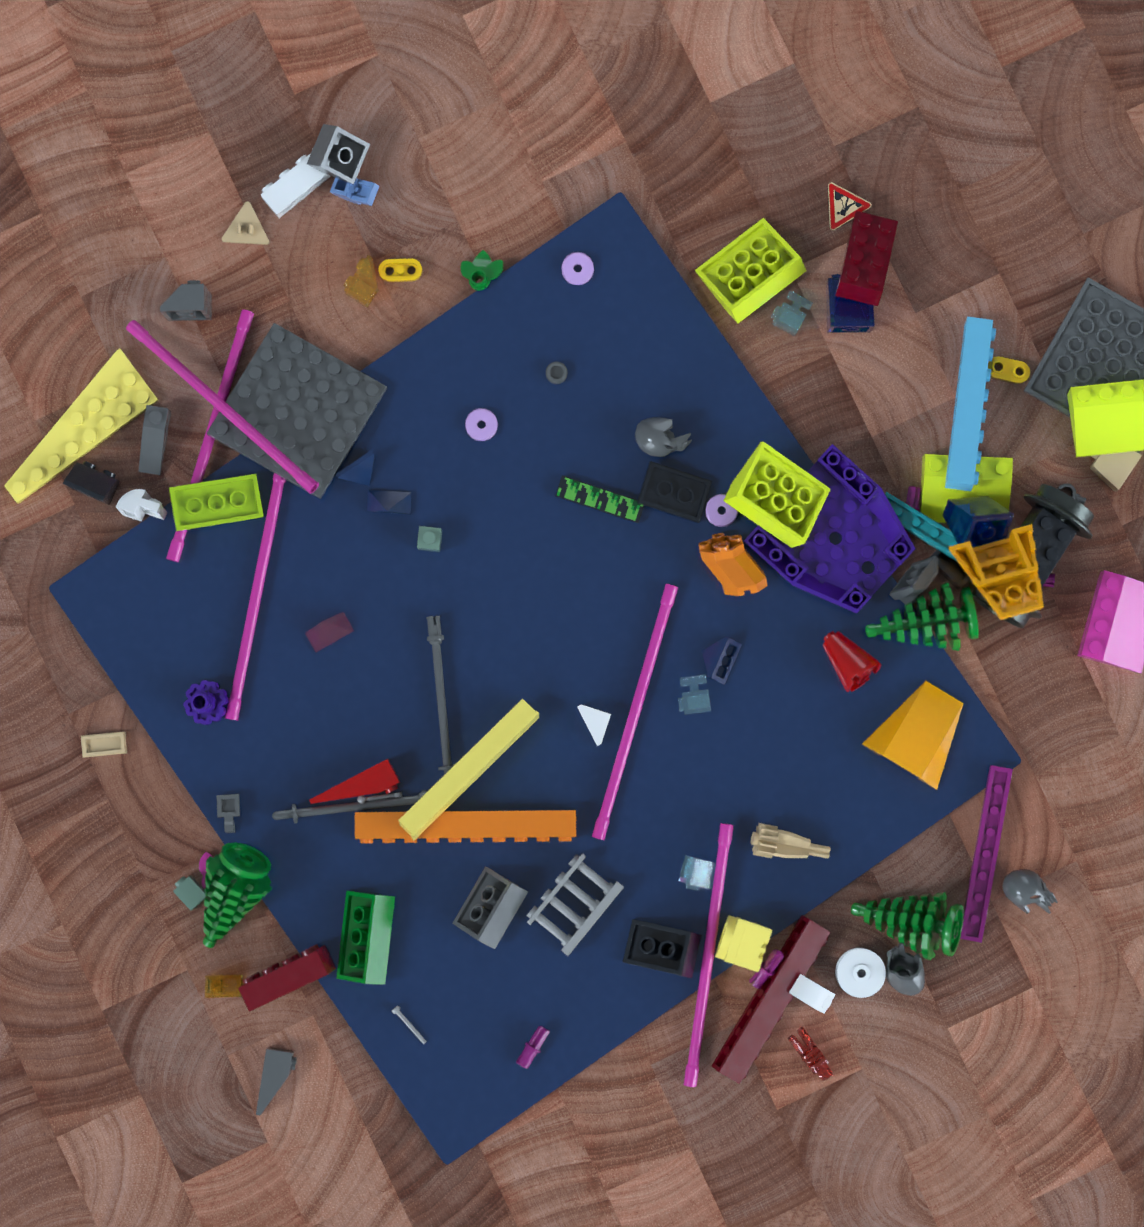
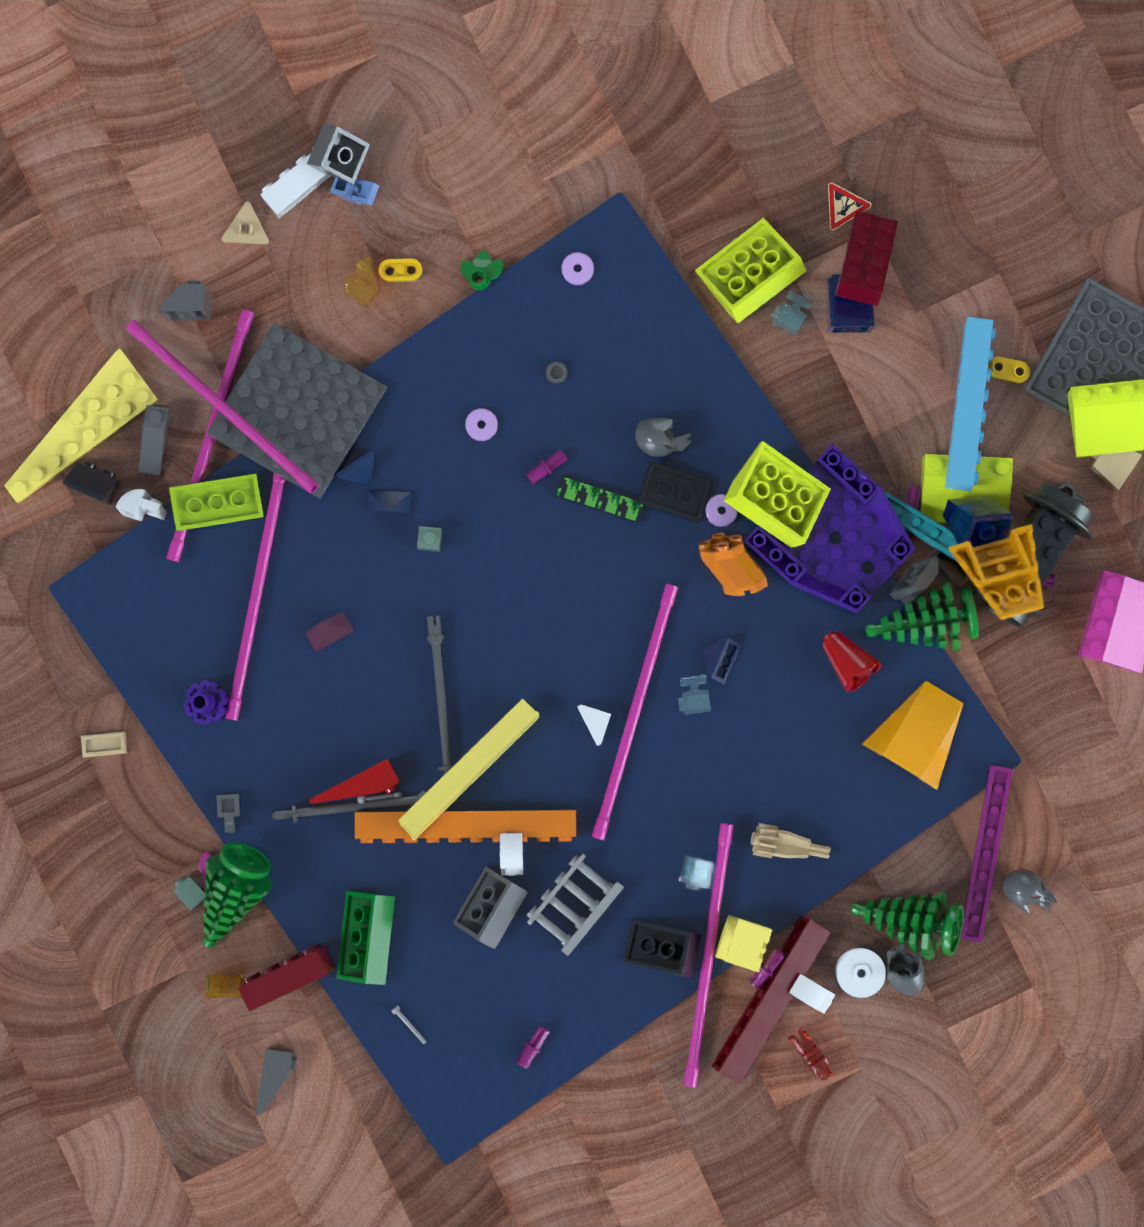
(511, 854): none -> white brick
(546, 467): none -> magenta axle

